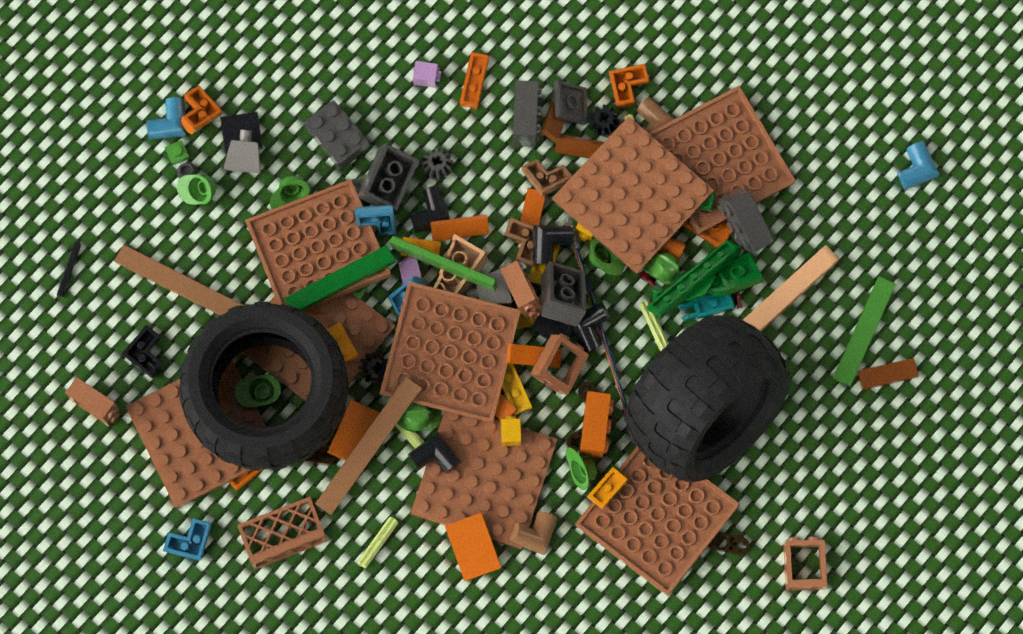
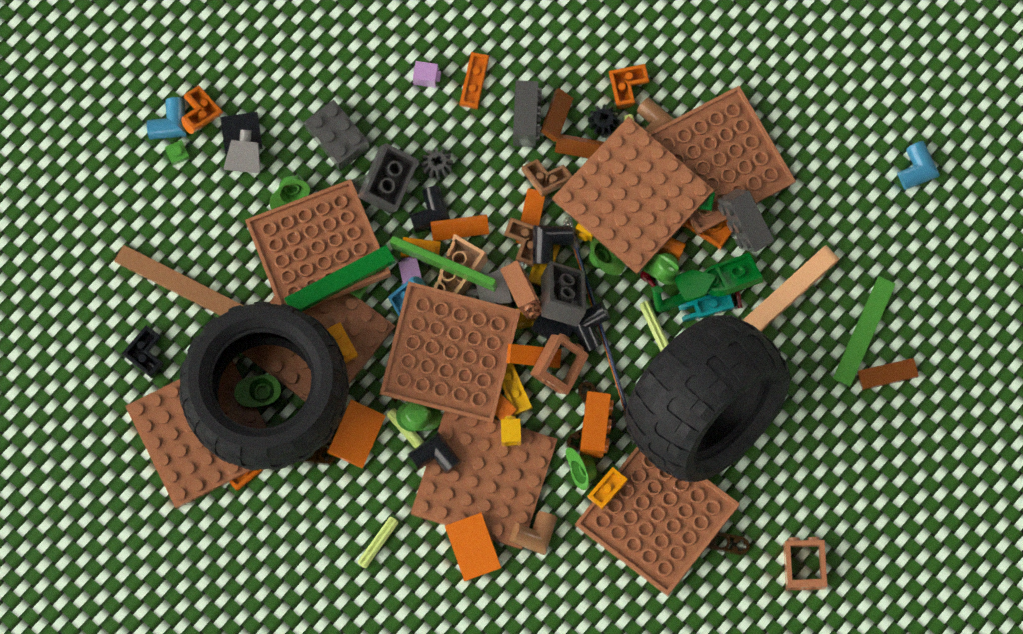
(69, 268): black bar -> none
(93, 401): nougat window -> none
(185, 169): dark grey plate -> none
(192, 545): dark azure brick -> none
(196, 188): bright green piece -> none
(286, 548): nougat fence -> none
(368, 445): medium nougat tile -> none
(370, 361): black gear -> none
(380, 216): dark azure brick -> none
(570, 102): dark grey tile -> none
(694, 279): green tile -> none

